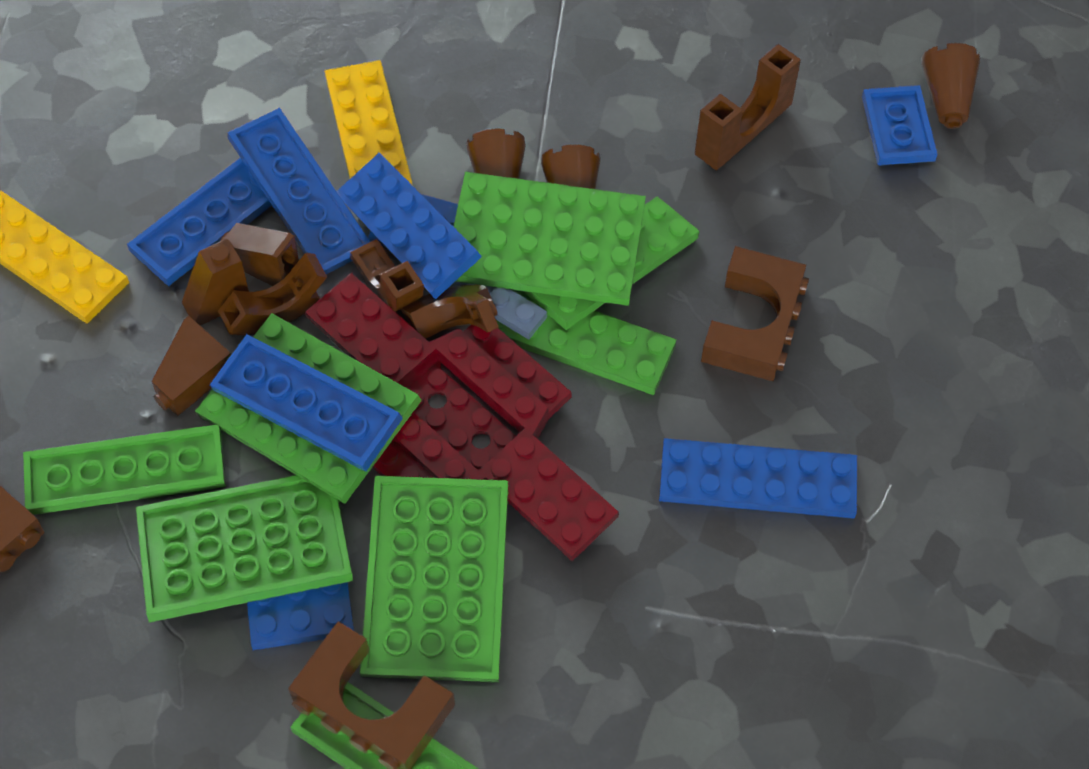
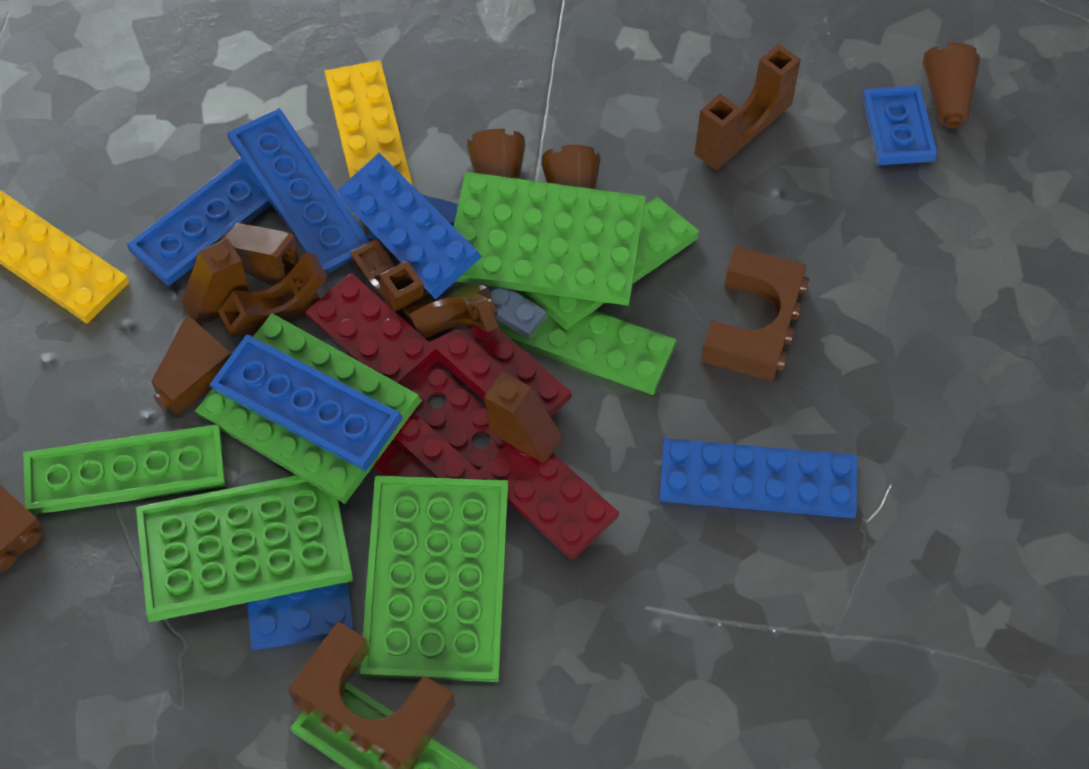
(521, 418): none -> reddish brown slope

